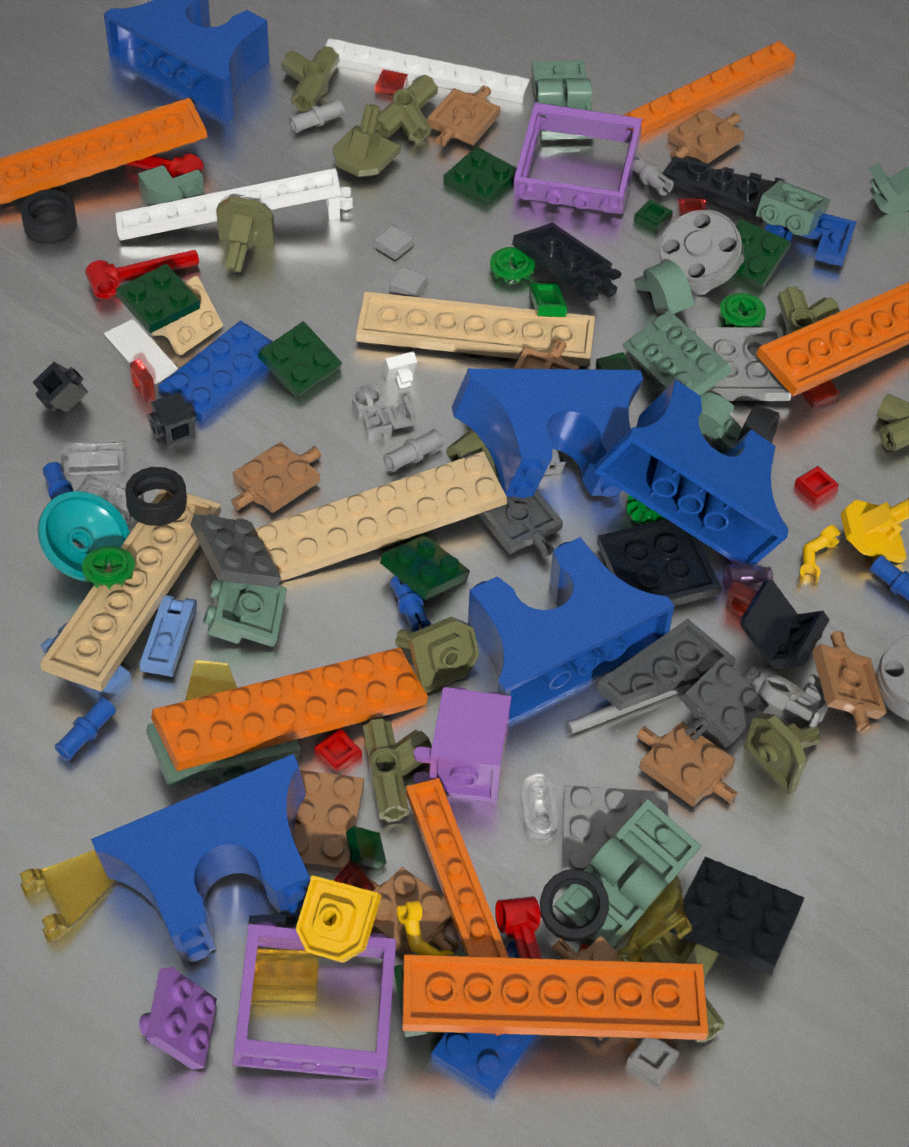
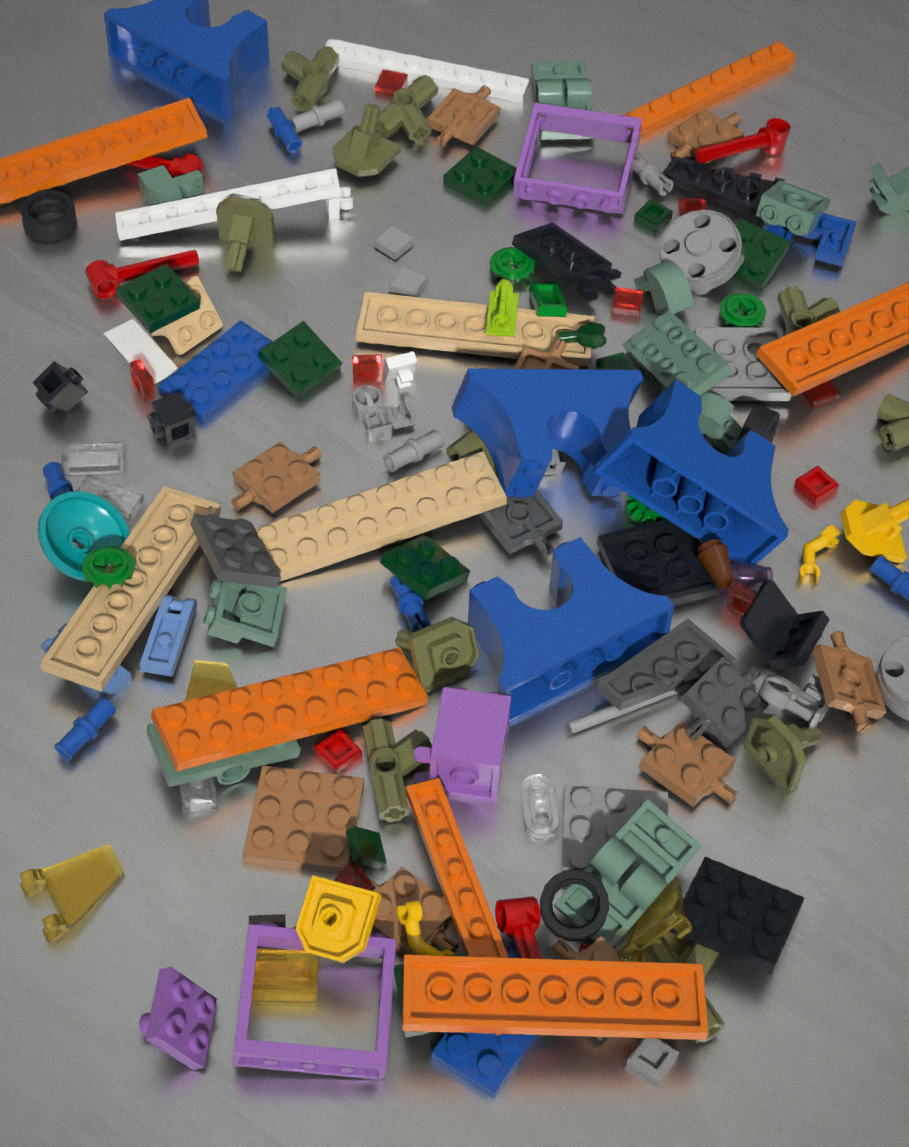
(156, 513): black tyre -> none
(216, 833): blue piece -> none
(284, 129): none -> blue axle
(367, 368): none -> clear red tile
(502, 310): none -> lime hinge
(588, 335): none -> dark green rock
(627, 302): none -> clear red tile
(716, 561): none -> reddish brown cone
(769, 138): none -> red axle

